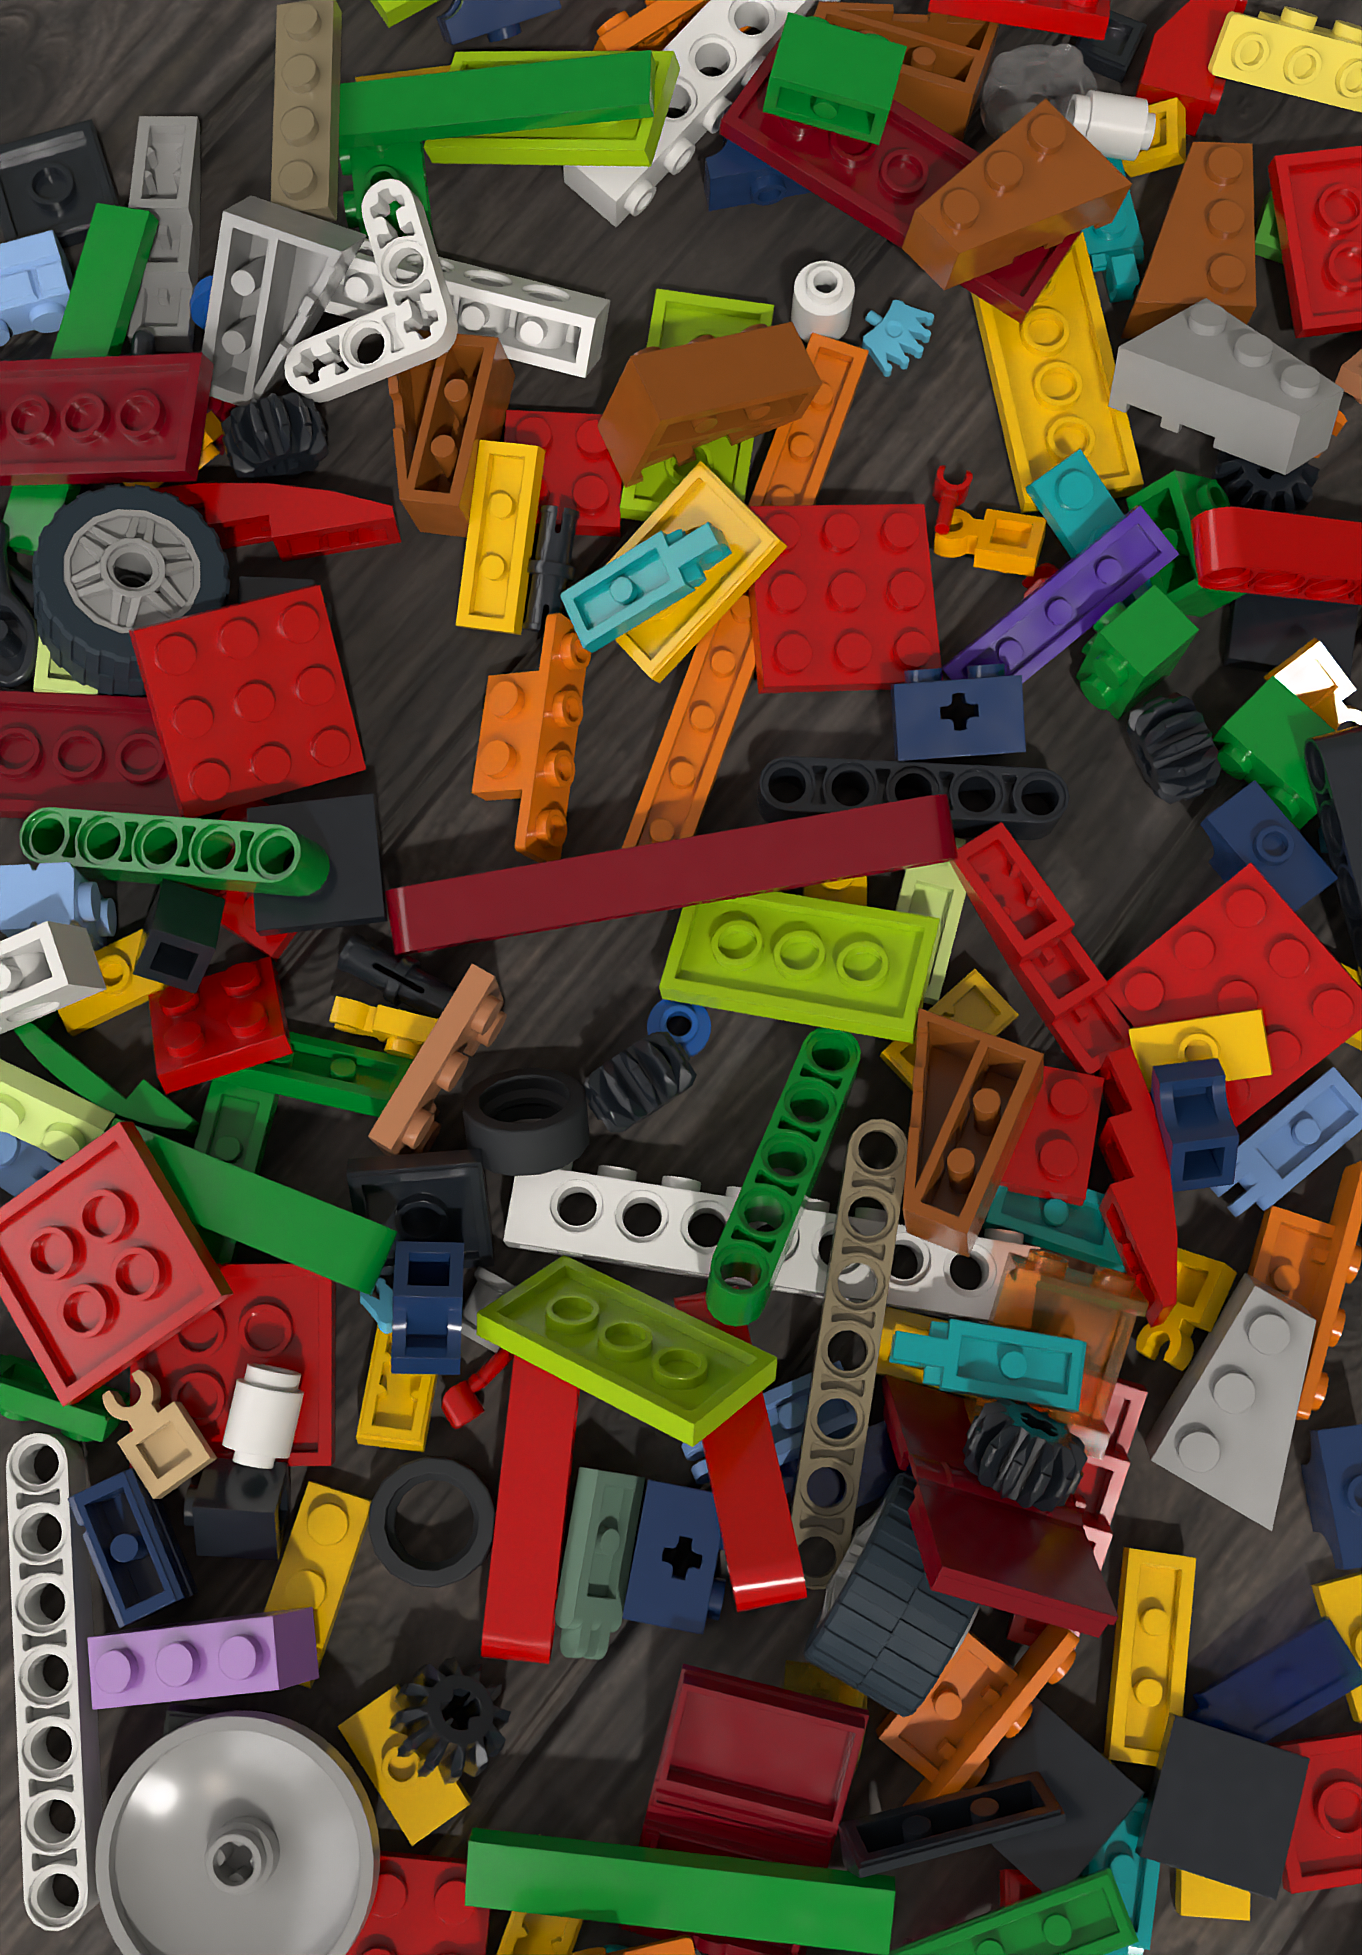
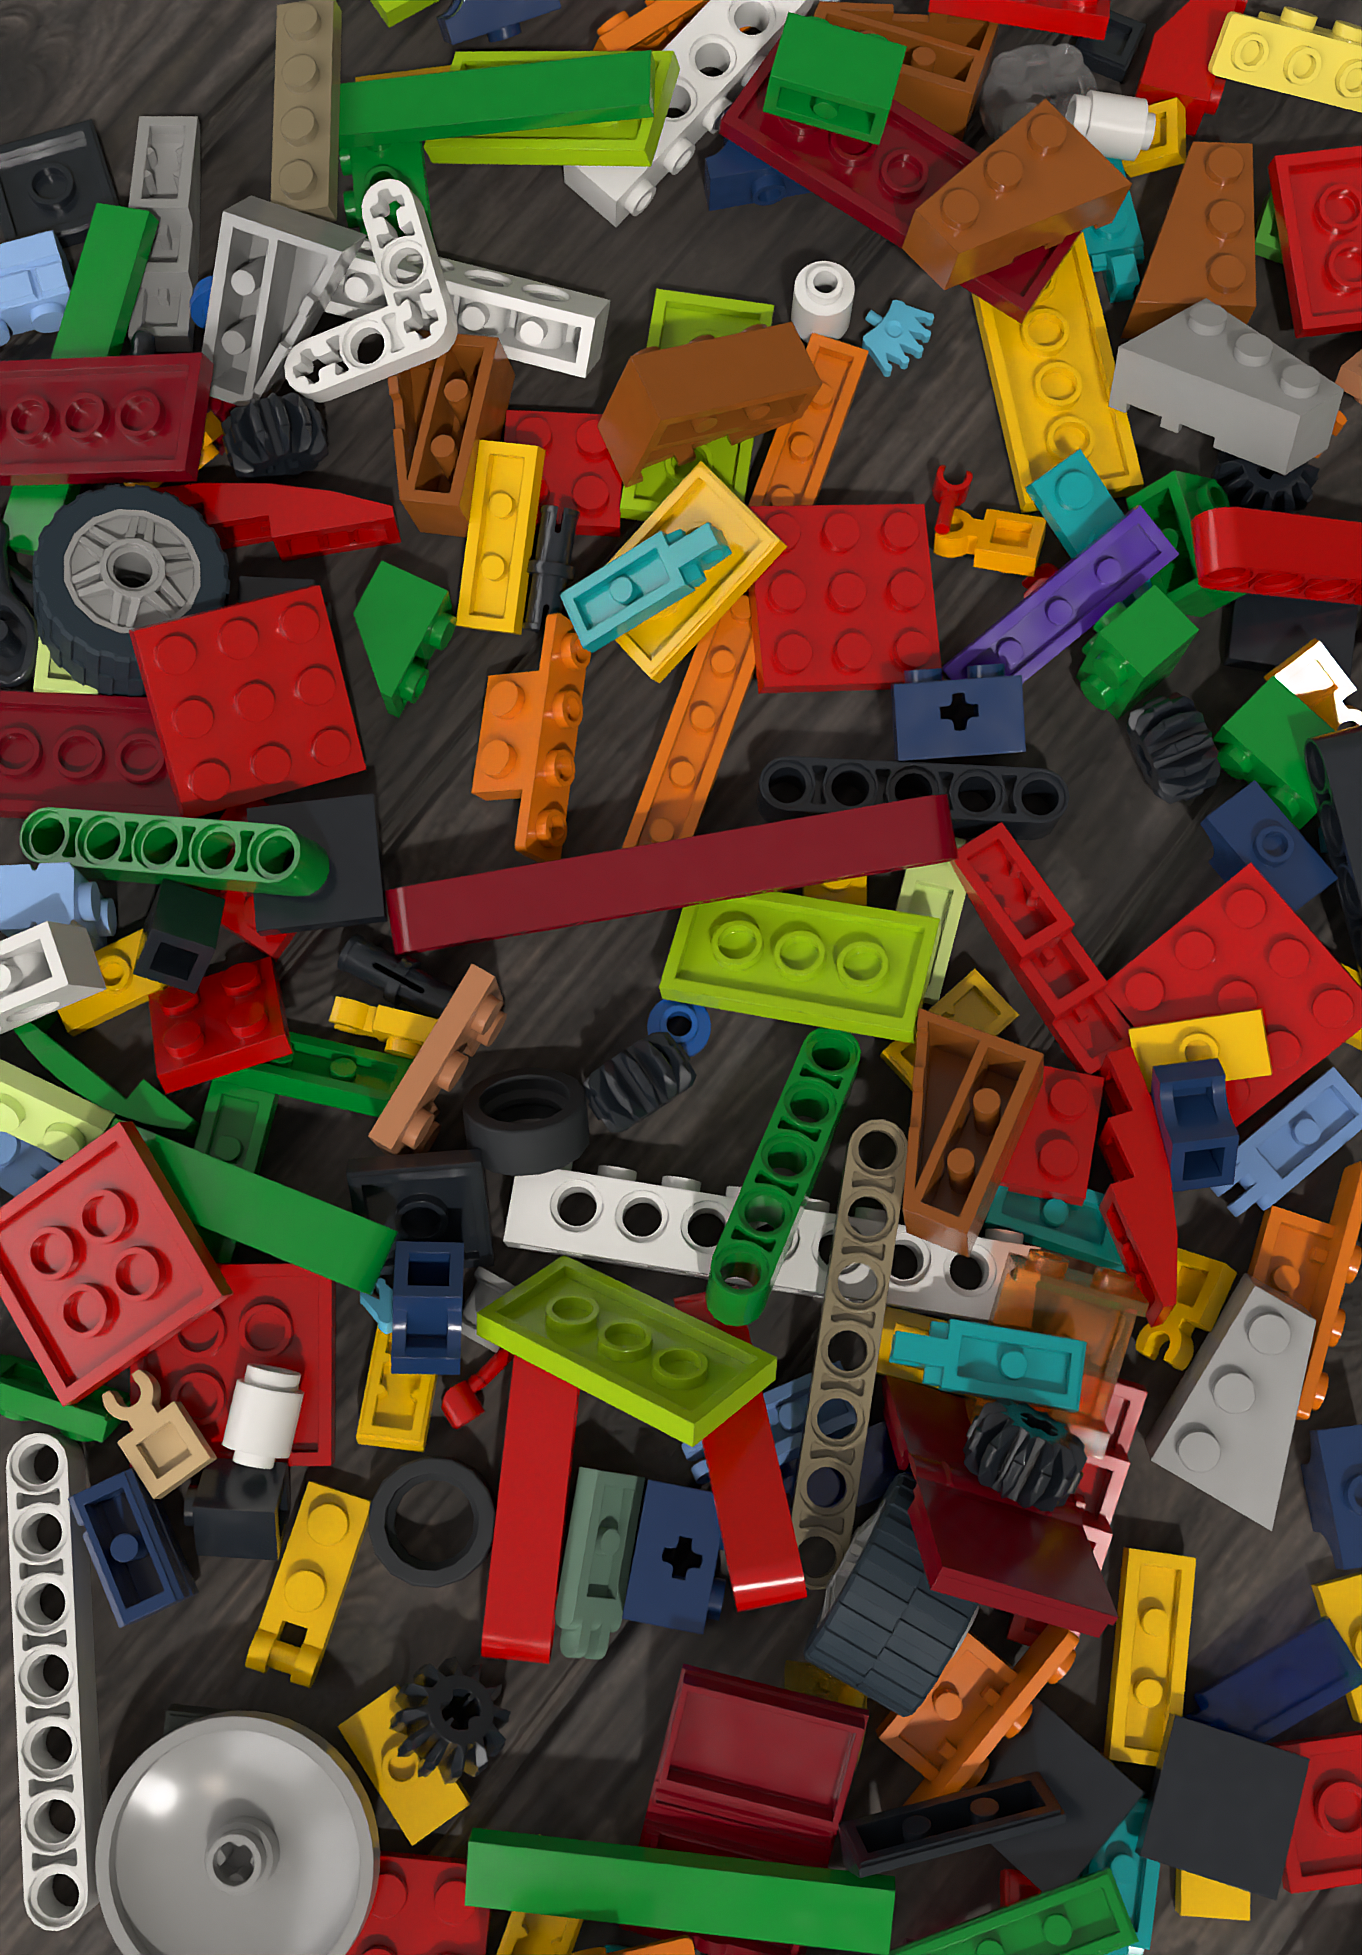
(203, 1658): medium lavender brick -> none
(401, 627): none -> green slope

